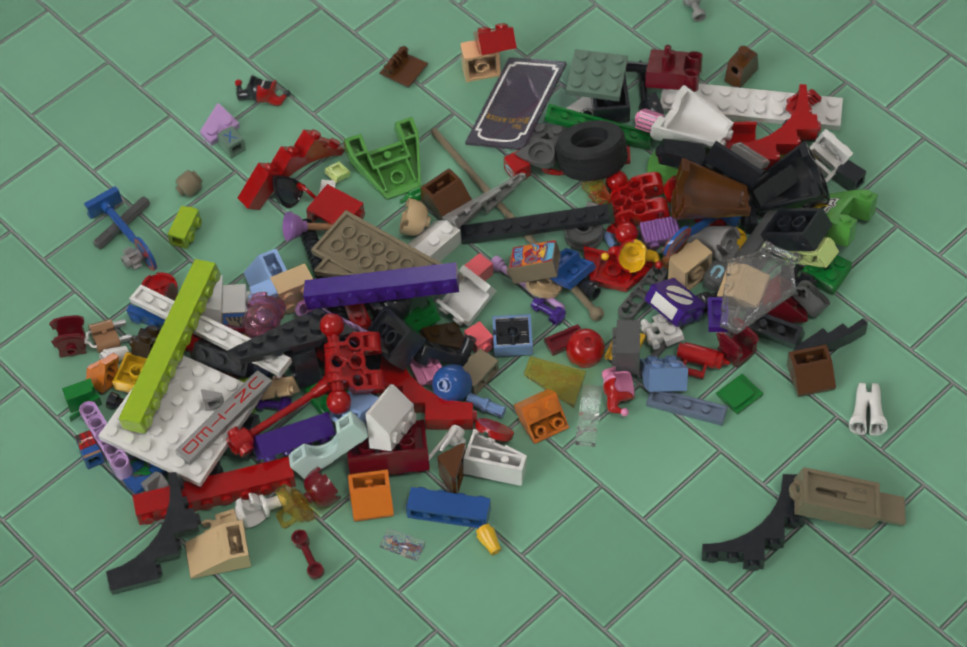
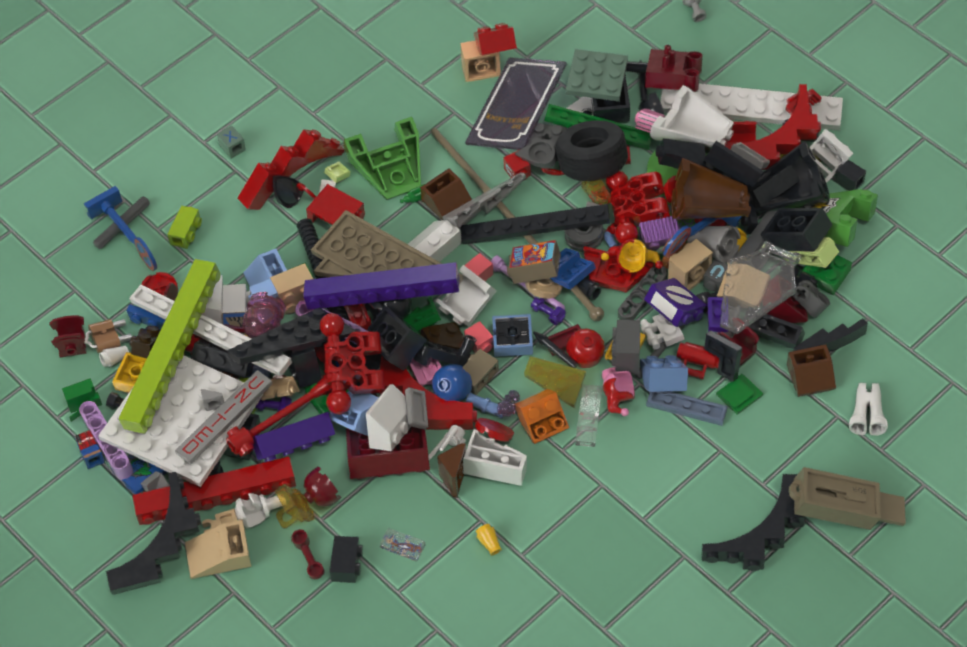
(103, 372): orange arch -> none
(132, 258): light grey gear -> none
(188, 183): dark tan head -> none
(216, 122): lavender wing -> none
(260, 91): piece -> none
(294, 226): medium lavender piece -> none
(345, 559): none -> black brick
(349, 434): light aqua arch -> none
(370, 495): orange slope -> none
(403, 67): reddish brown hinge -> none
(414, 218): tan cylinder -> none
(416, 408): none -> light grey tile
(448, 507): blue brick -> none
(508, 406): none -> clear purple bar
(543, 340): none -> black piece
(728, 354): none -> black plate
(745, 63): reddish brown torso -> none

